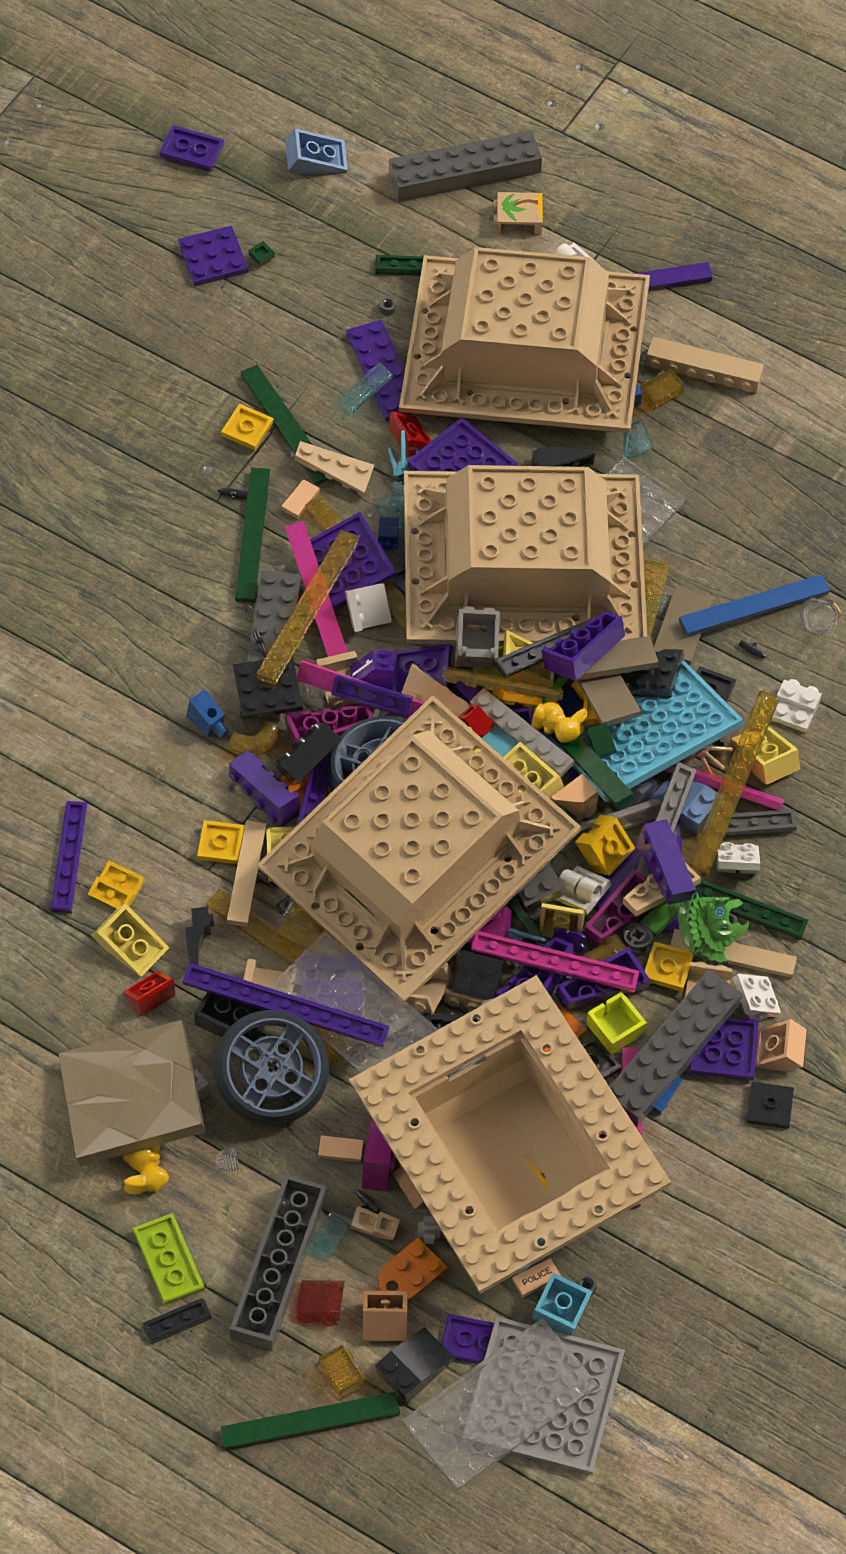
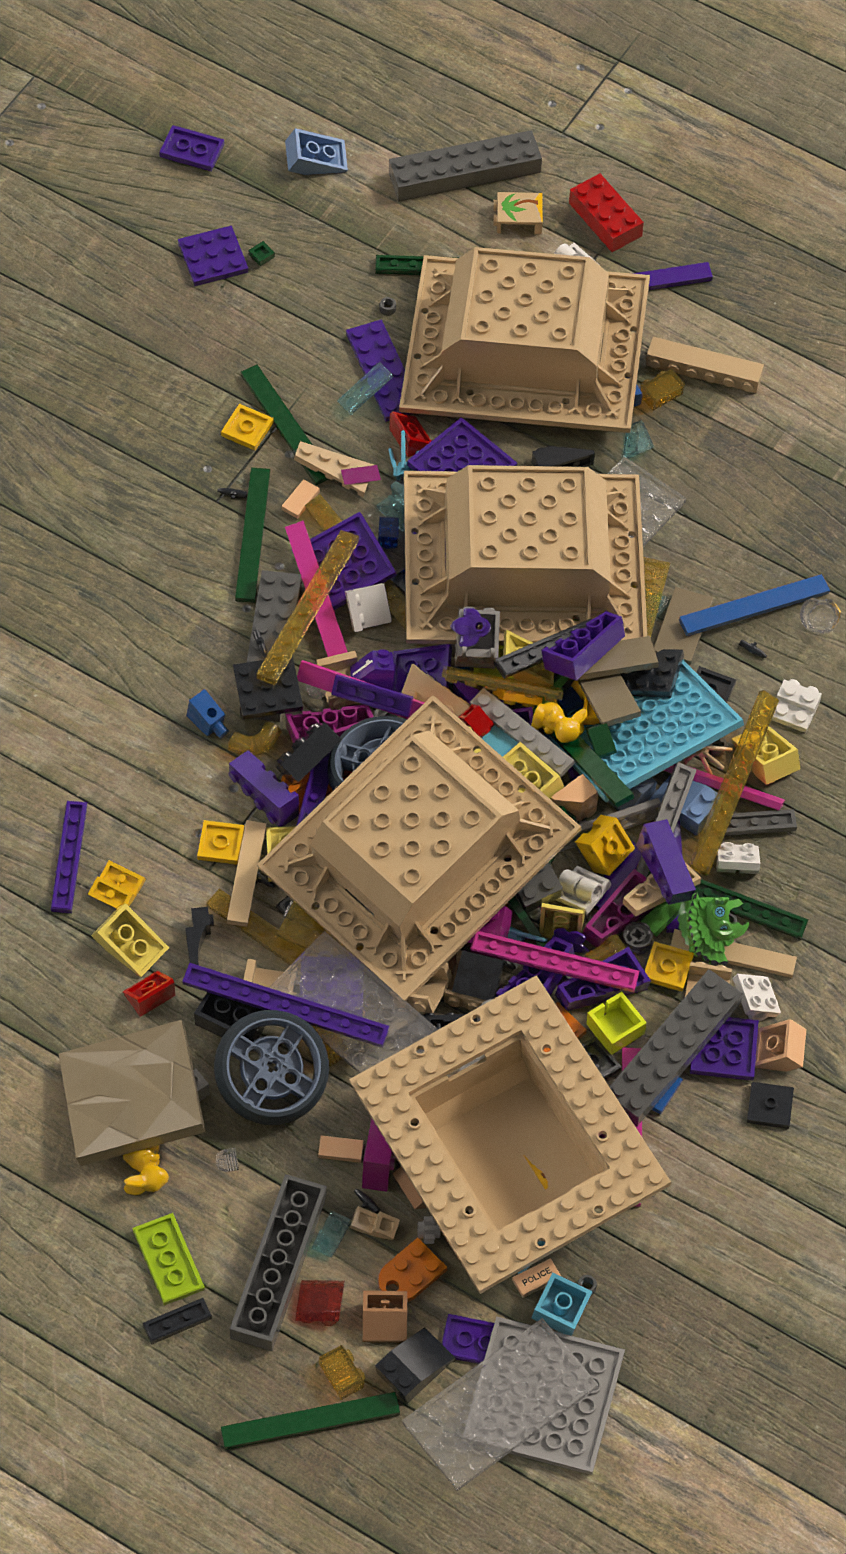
(360, 474): none -> magenta sticker
(467, 627): none -> dark purple plate
(606, 212): none -> red brick

